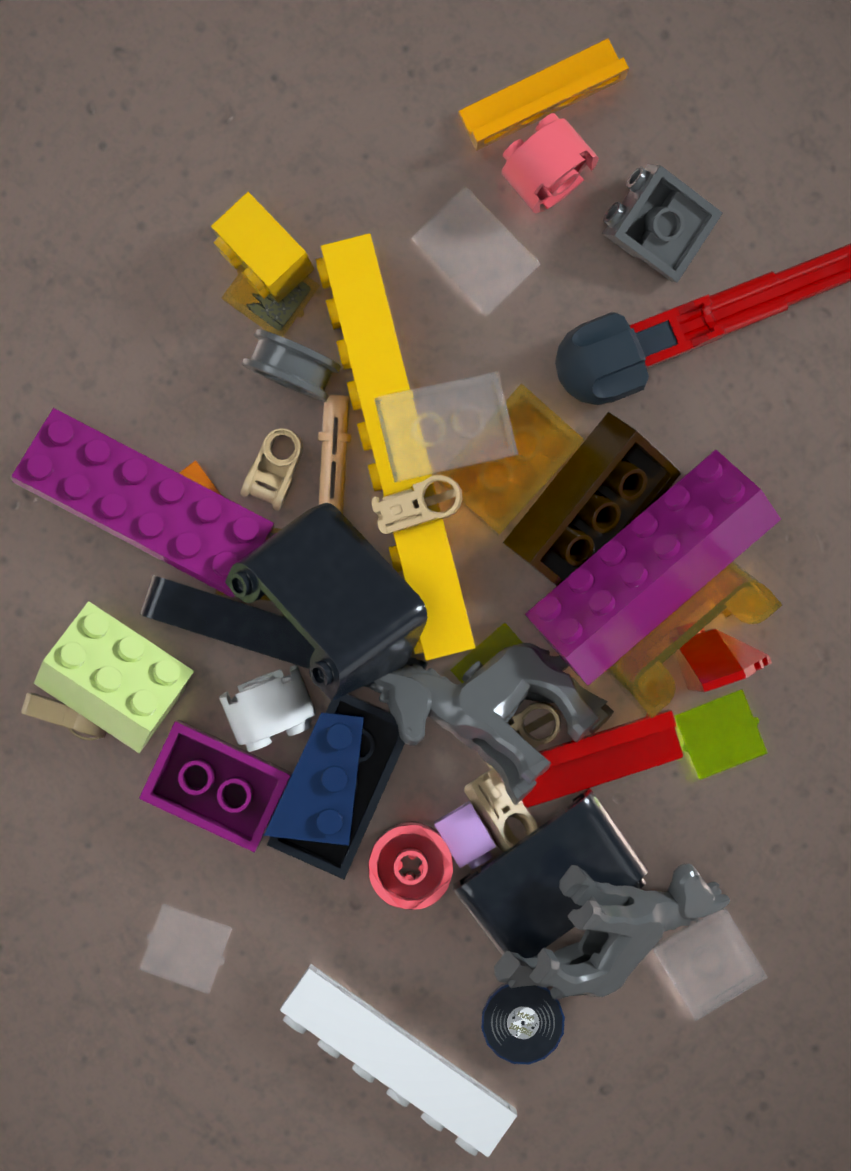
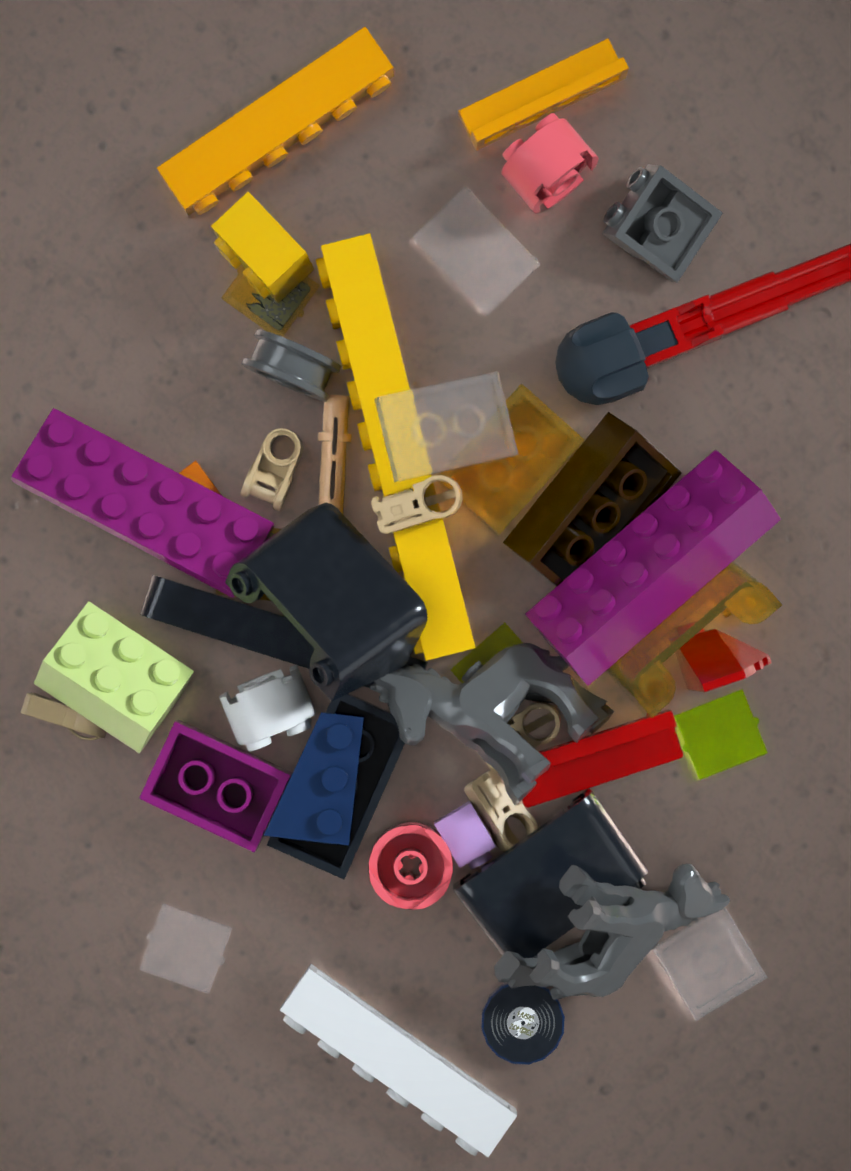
(277, 121): none -> light orange brick

